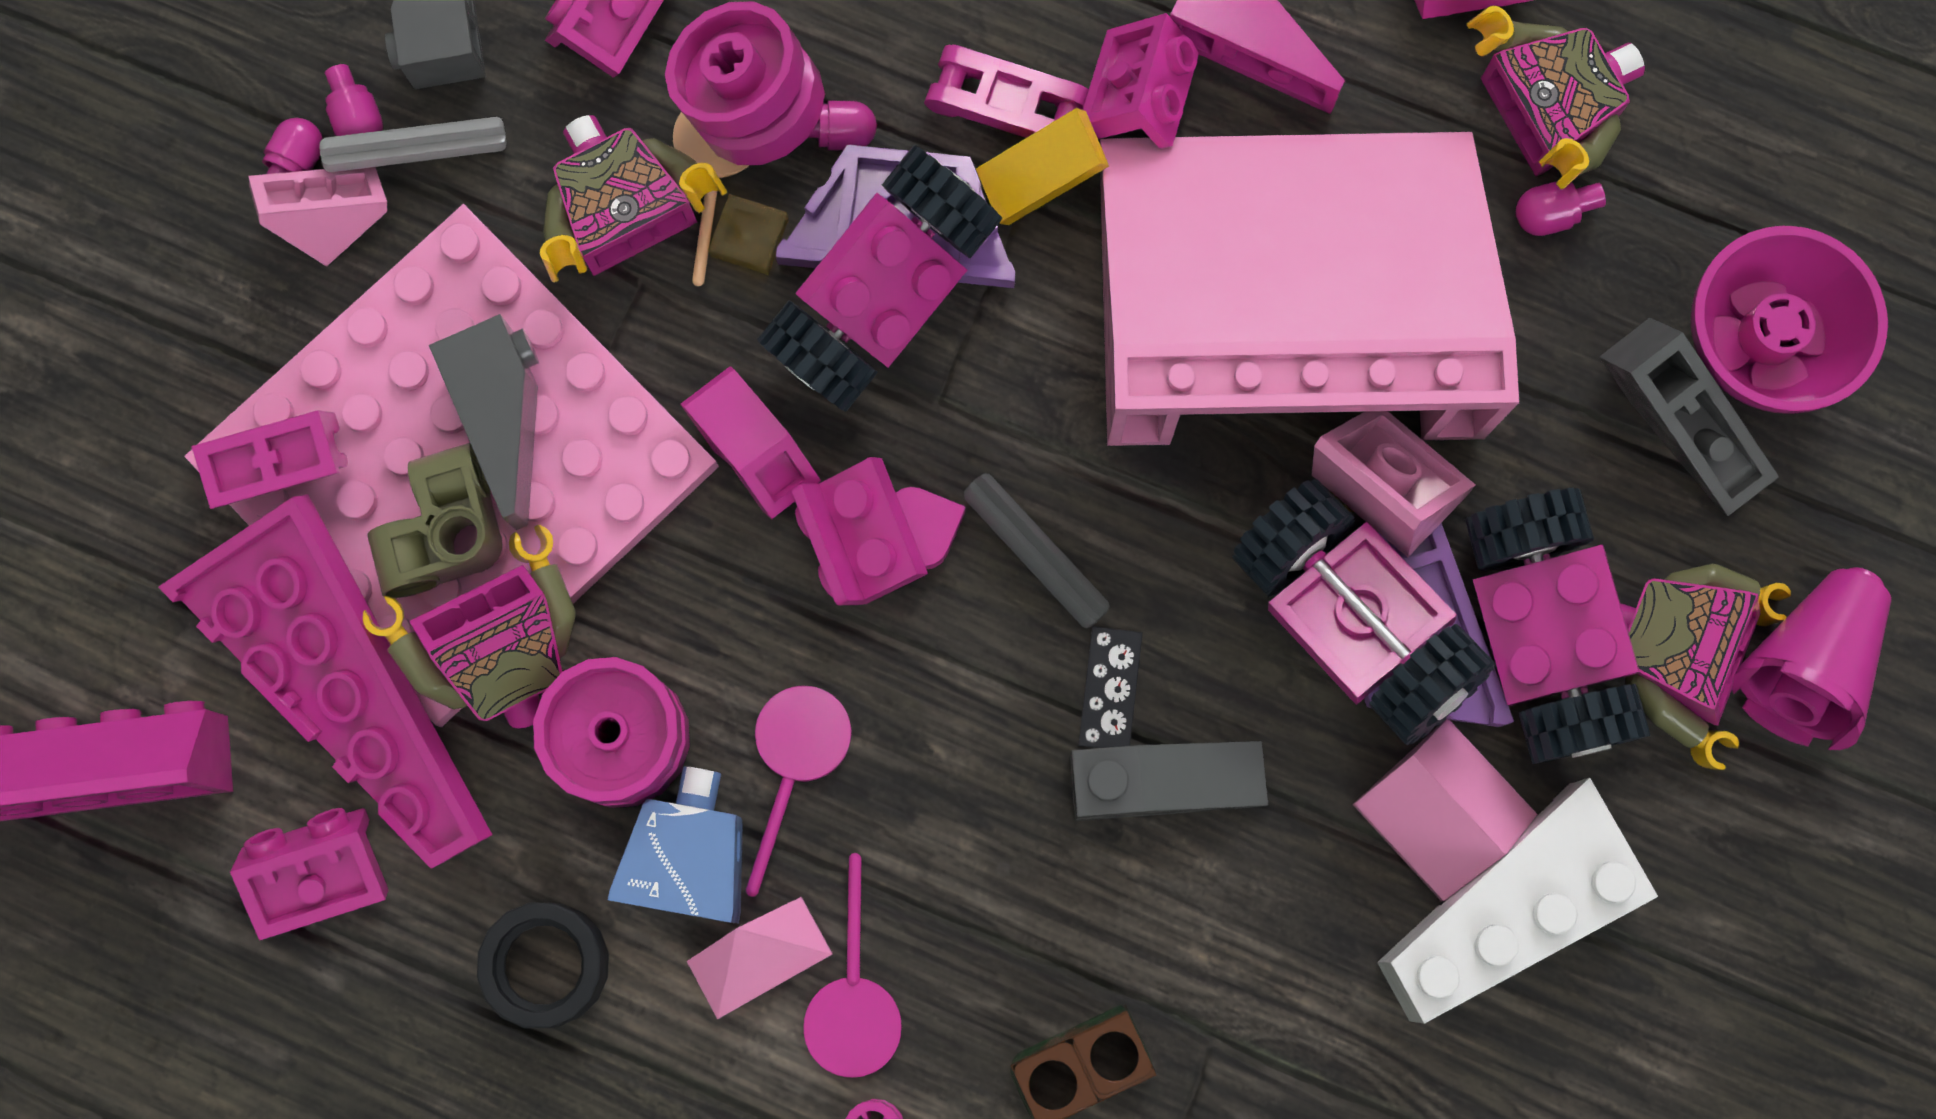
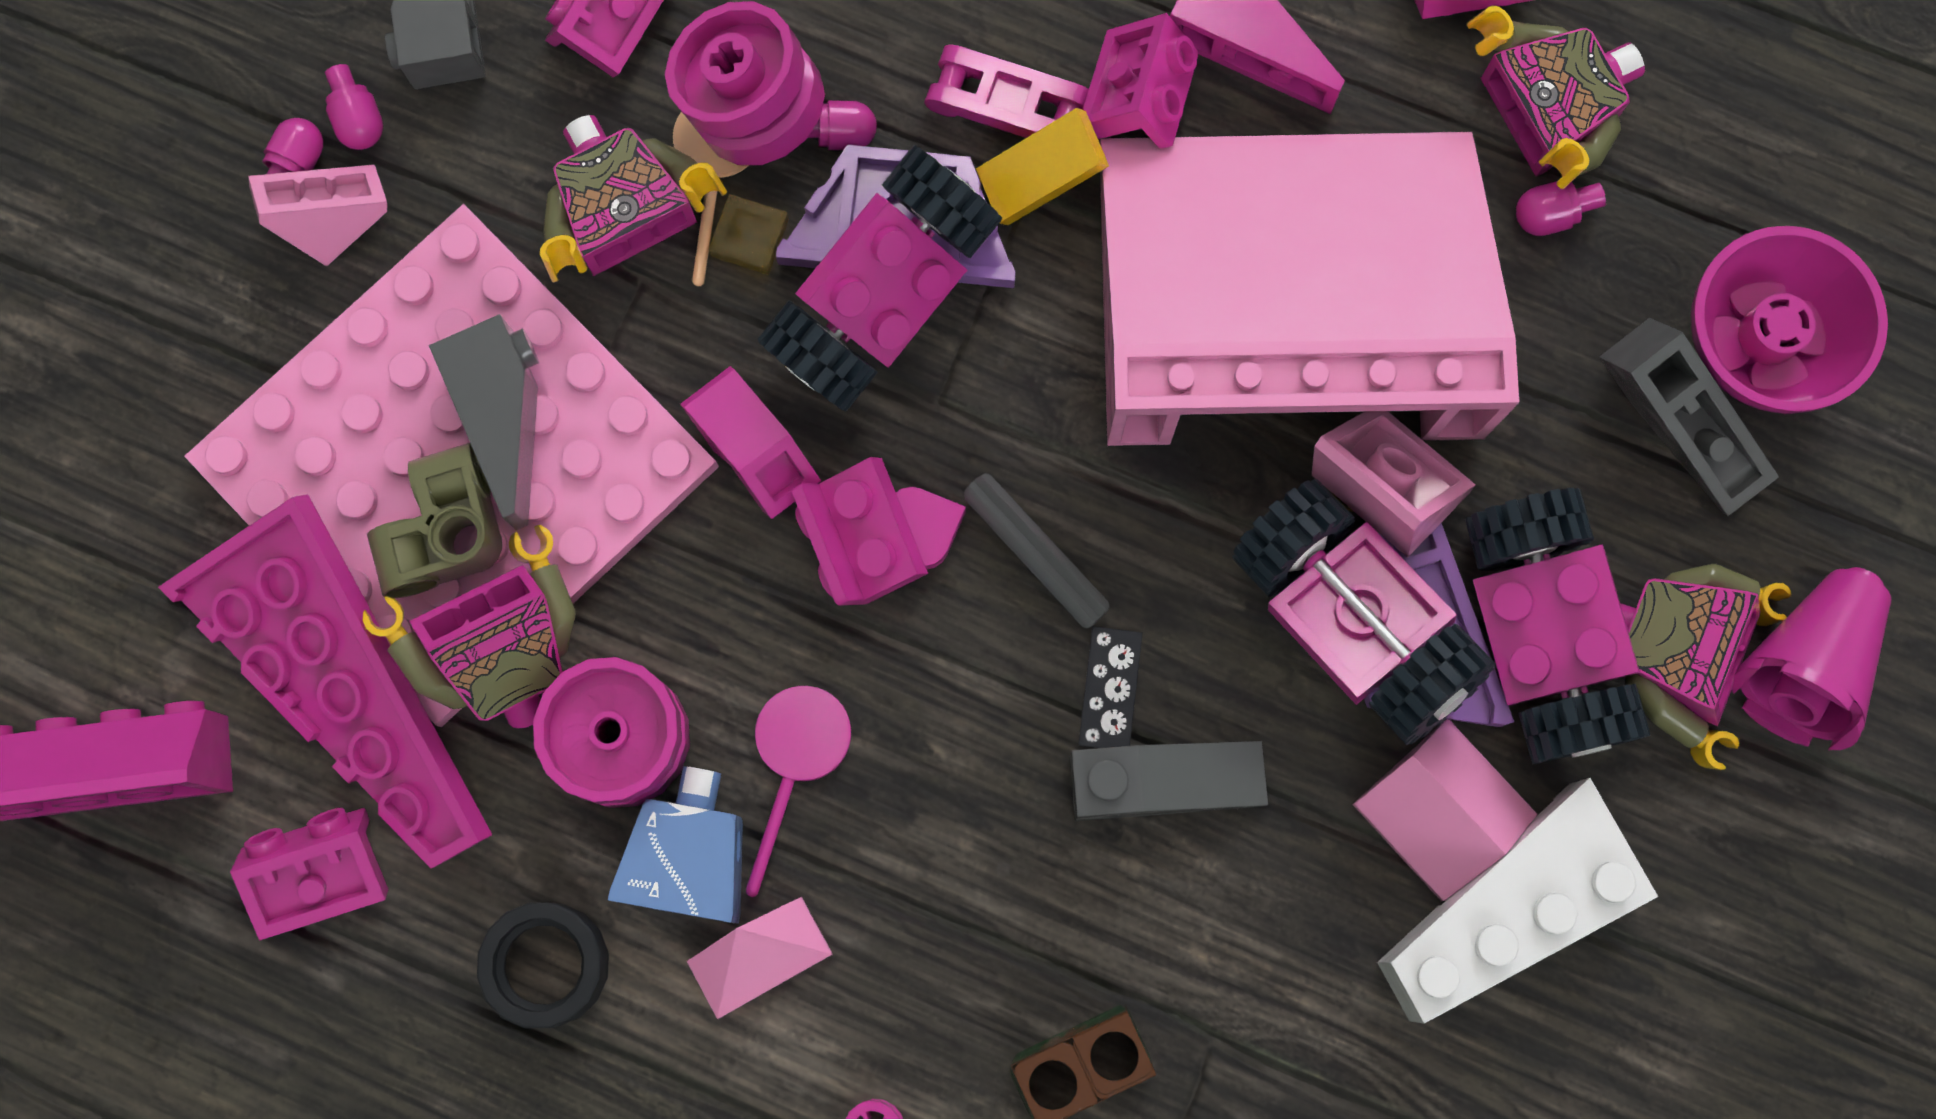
(269, 458): dark pink hinge -> none
(412, 144): light grey axle -> none
(852, 1021): dark pink piece -> none

